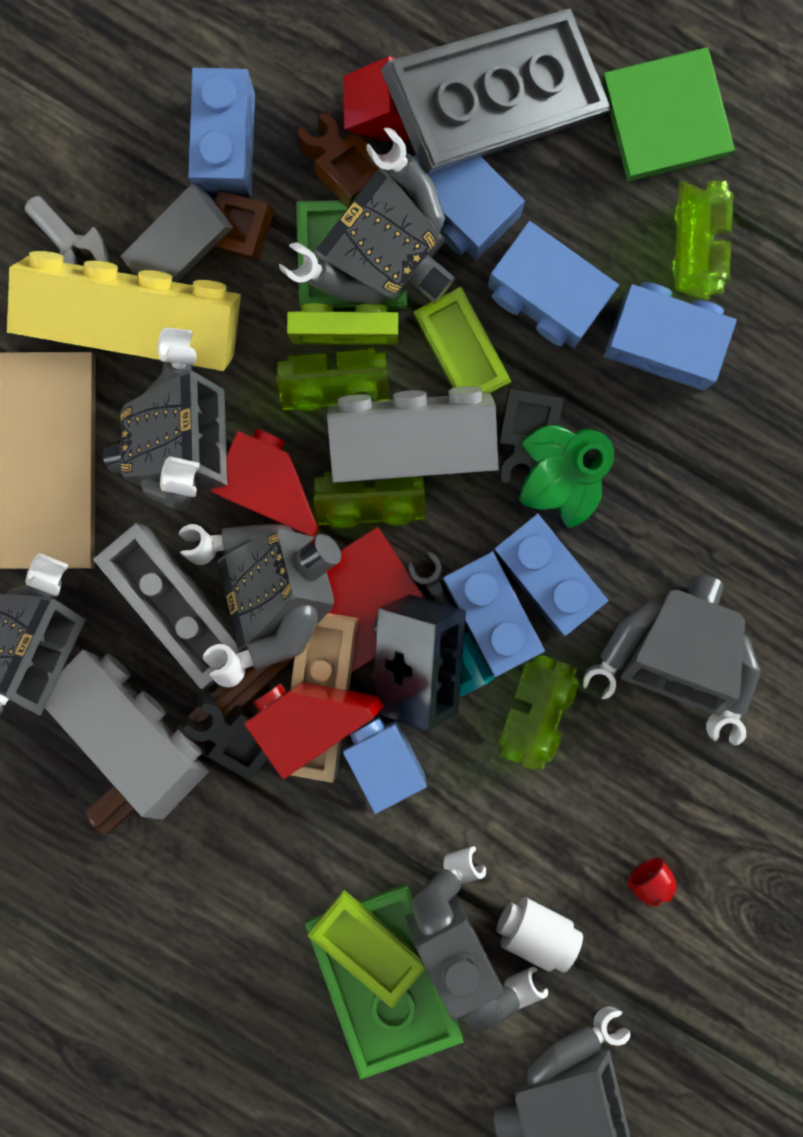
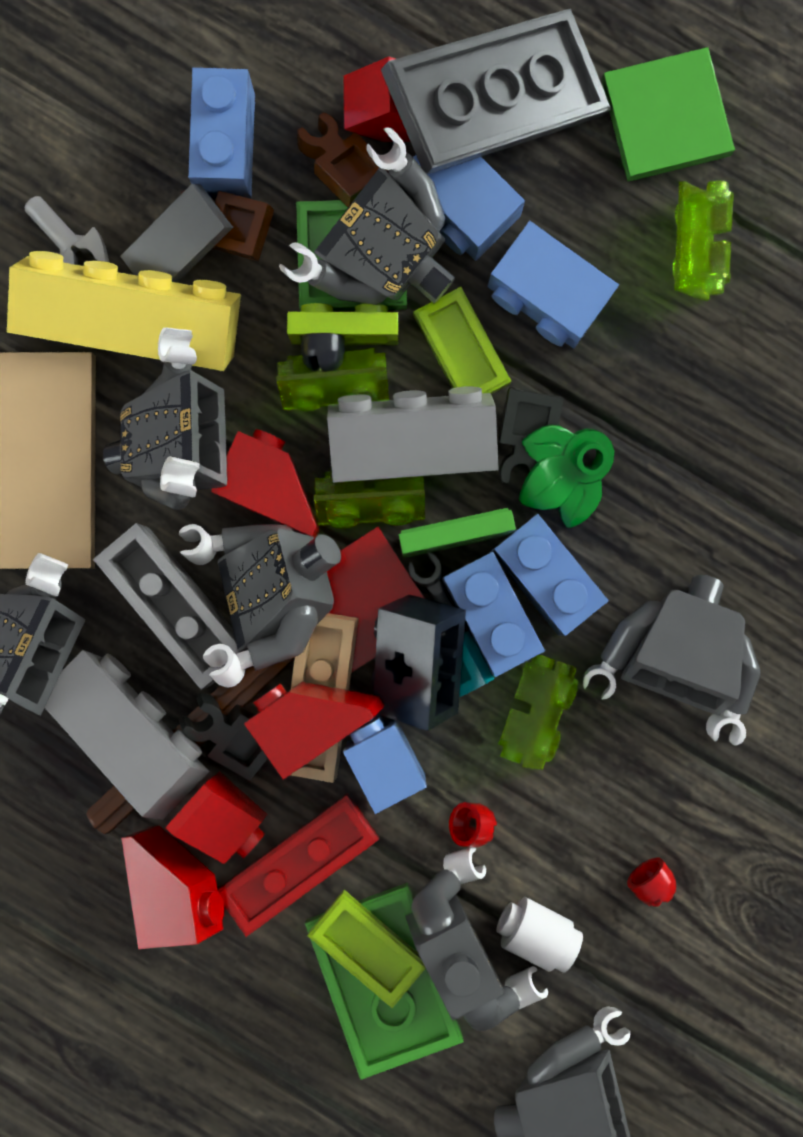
(170, 891): none -> slope
(219, 820): none -> red slope
(297, 864): none -> red tile
(322, 351): none -> black hinge
(456, 532): none -> bright green tile
(467, 835): none -> red hinge
(670, 336): medium blue brick -> none

